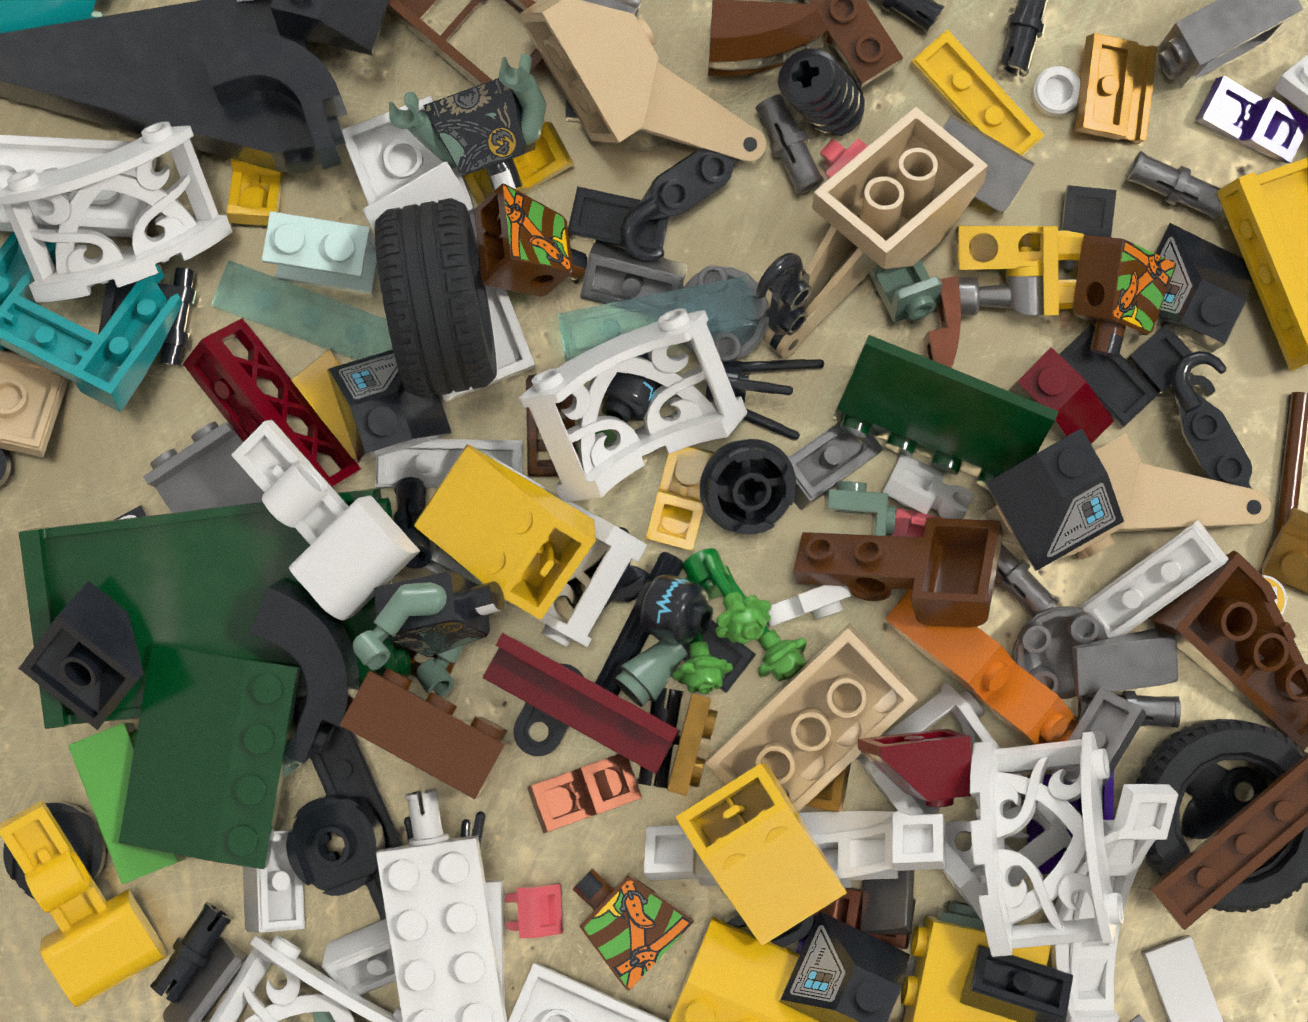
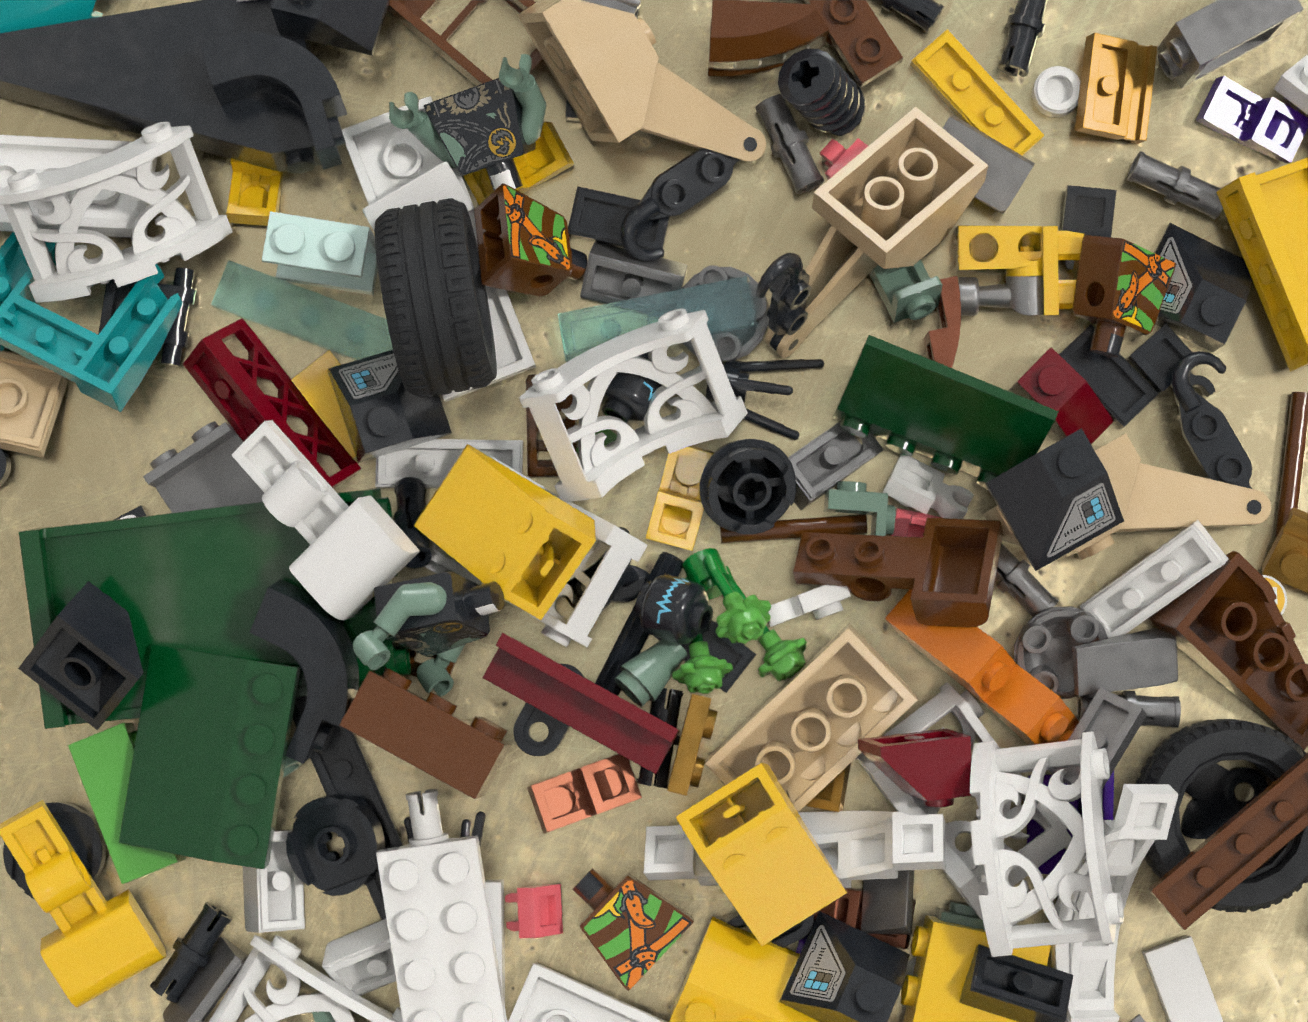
(794, 527): none -> reddish brown bar

